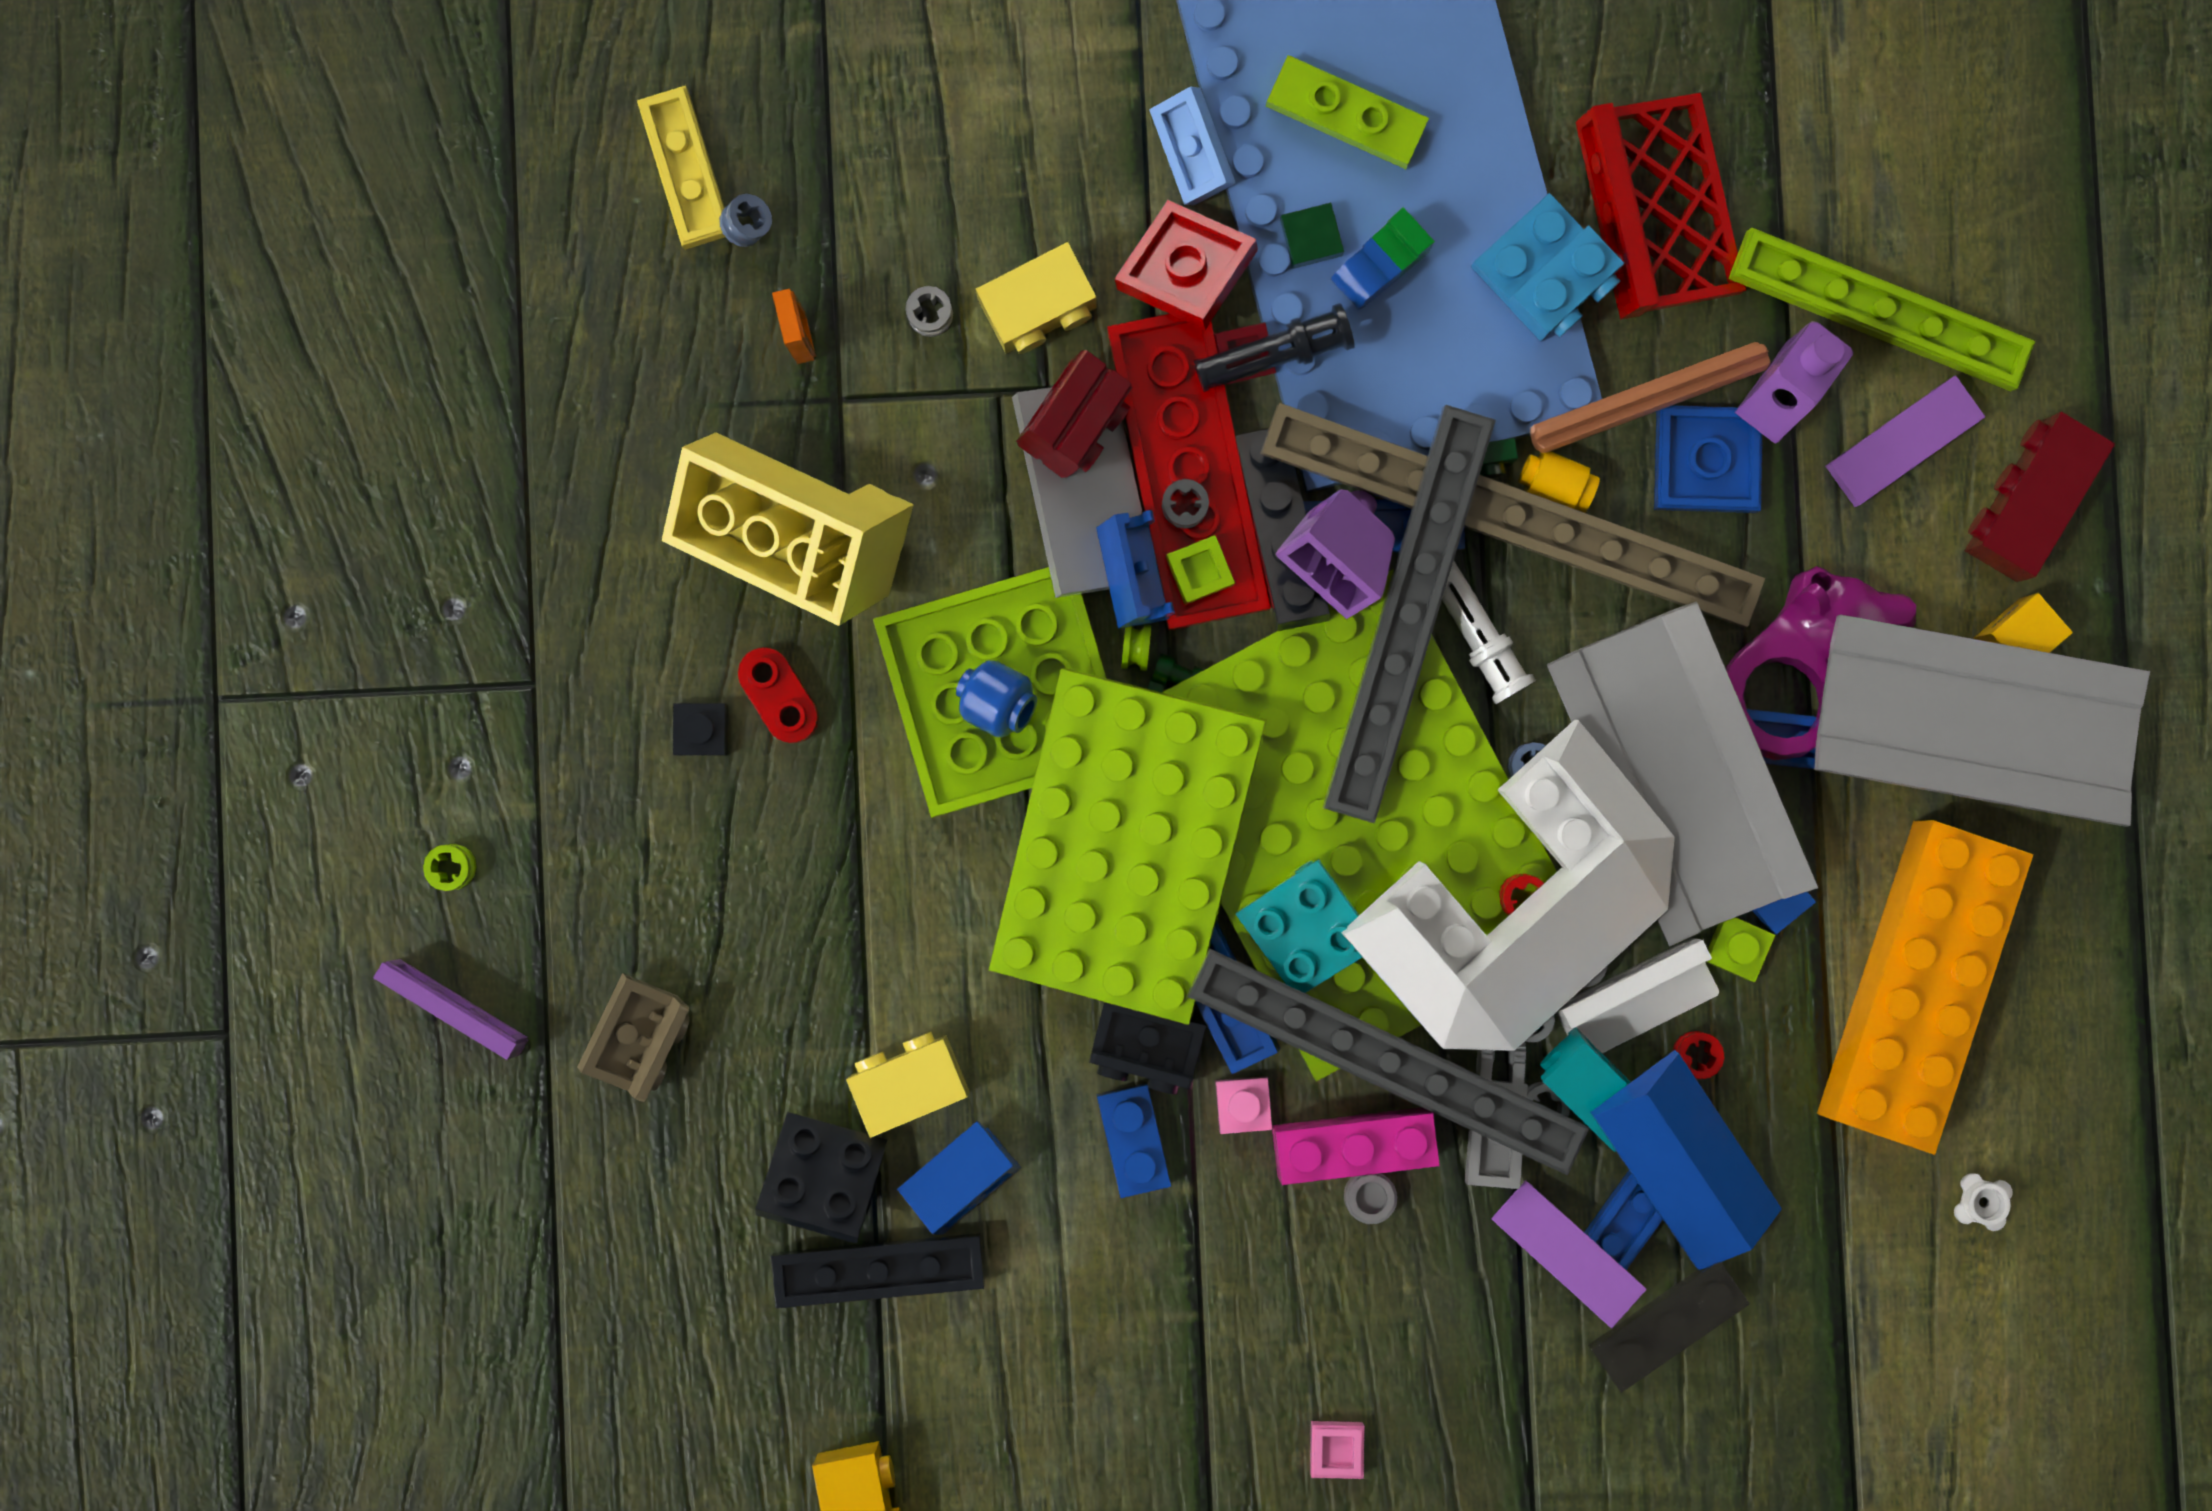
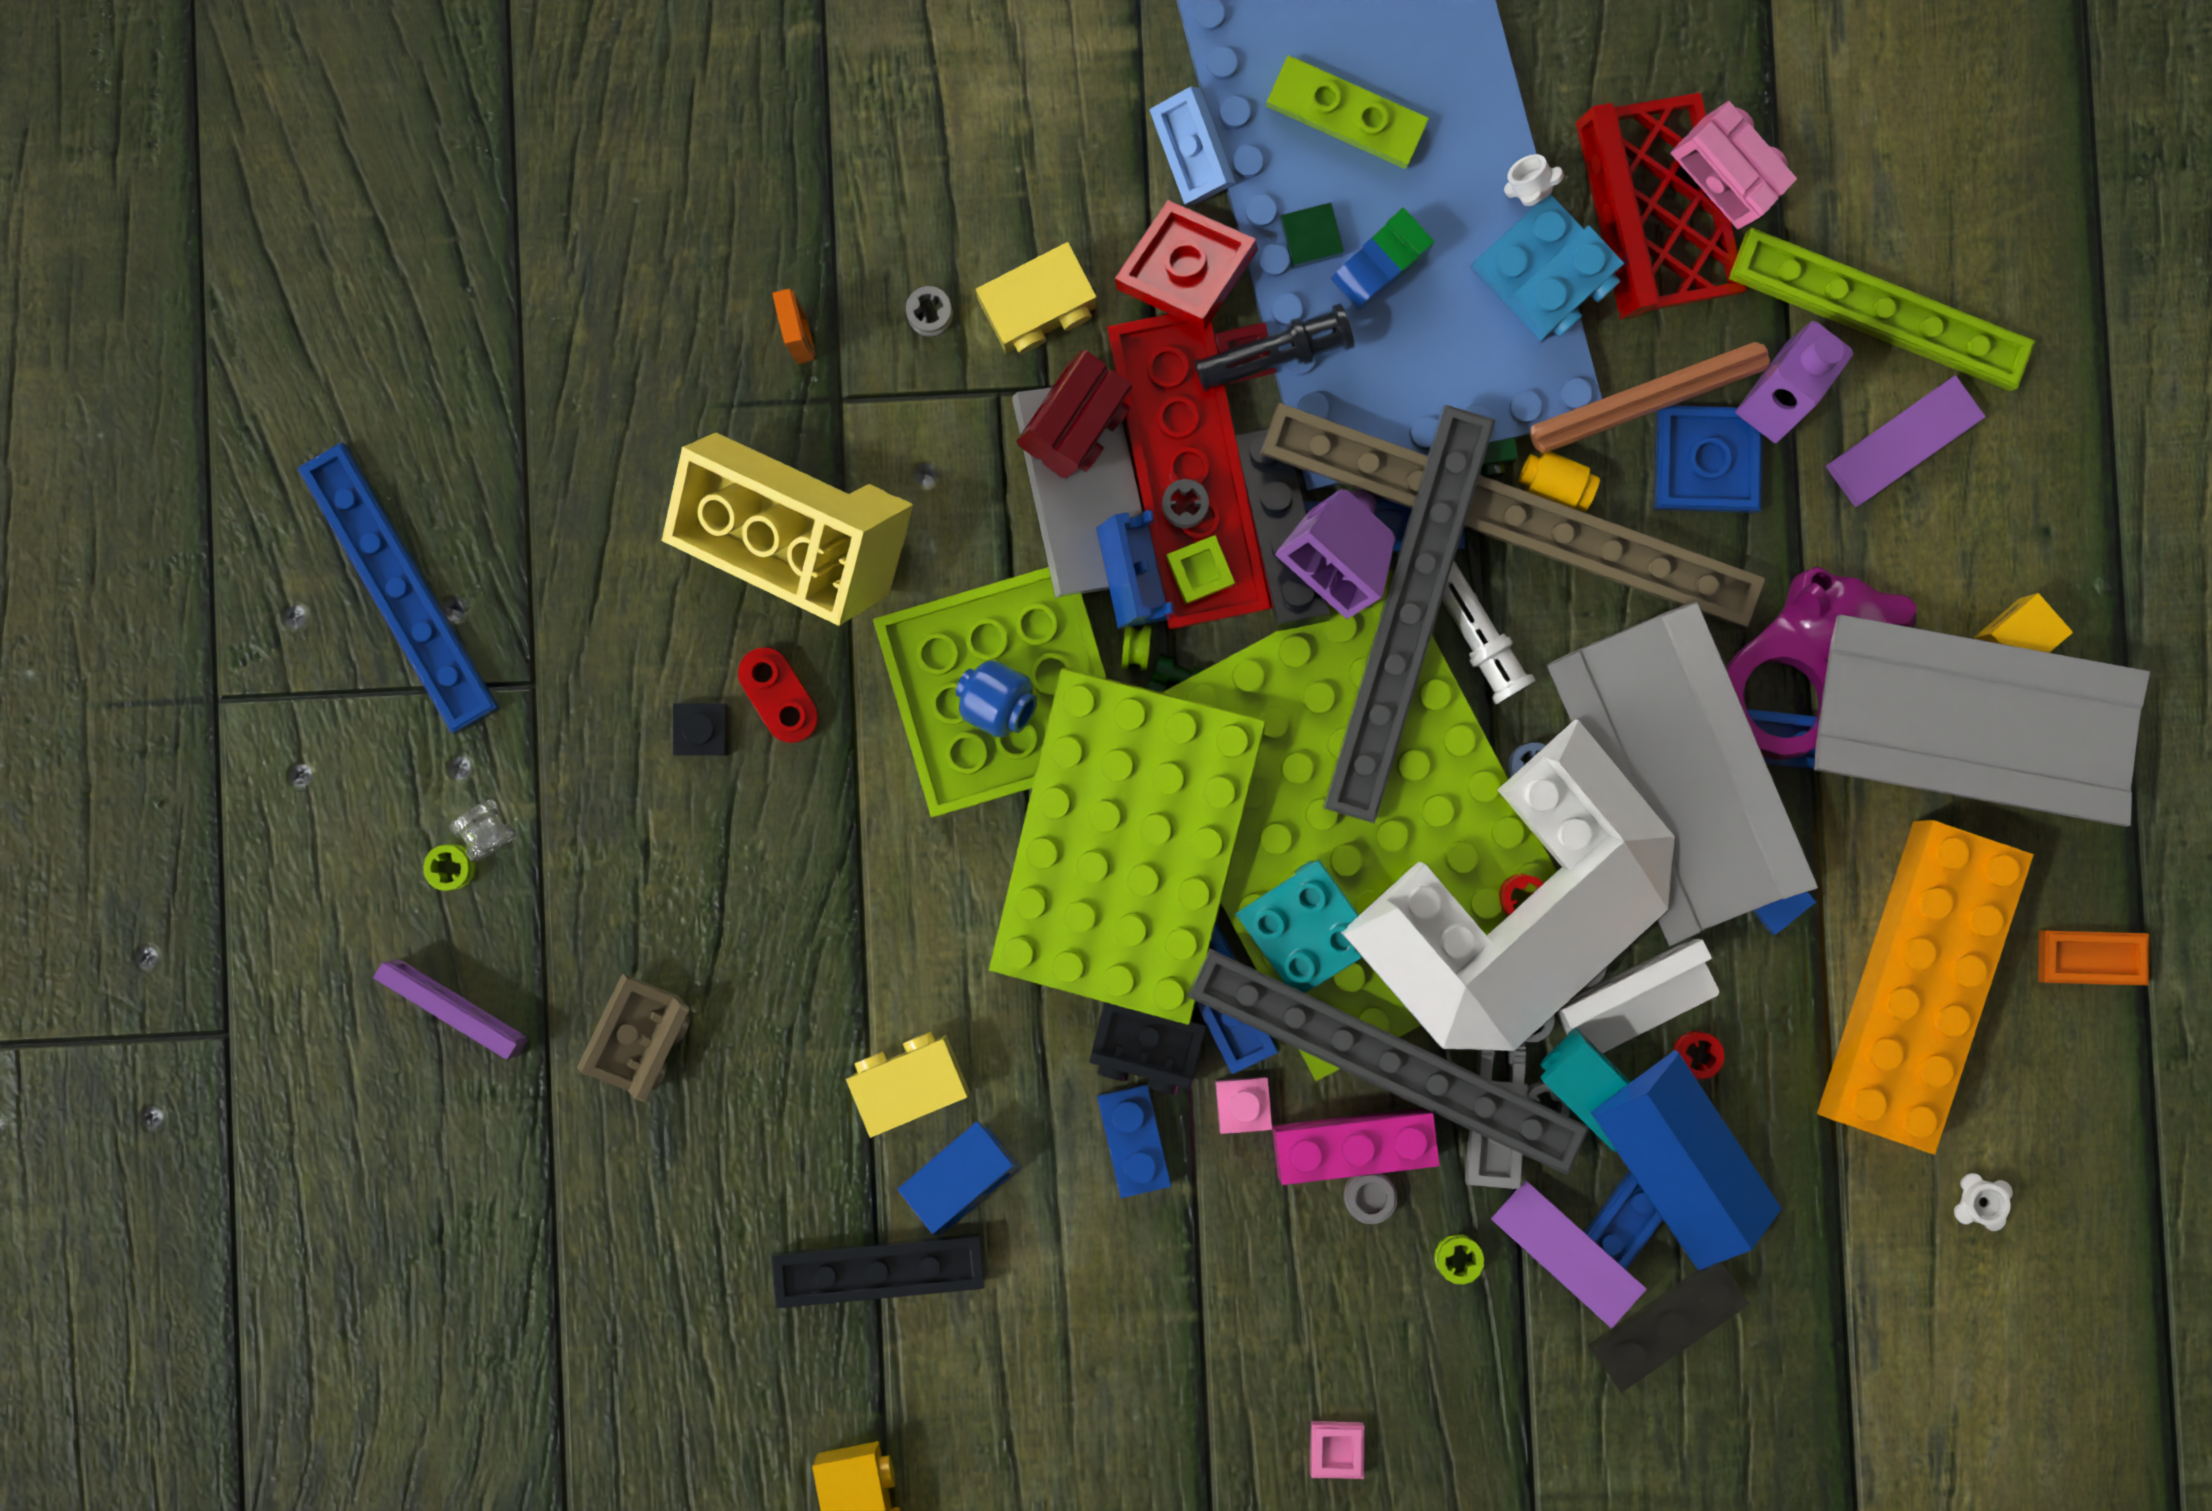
(398, 588): none -> blue tile
(482, 830): none -> clear wheel
(683, 166): light yellow tile -> none
(745, 234): sand blue bush -> none
(821, 1177): black plate -> none
(1472, 1268): none -> lime bush
(1532, 179): none -> white plate
(1734, 164): none -> bright pink brick
(1740, 948): lime plate -> none
(2038, 496): dark red brick -> none
(2093, 957): none -> orange tile

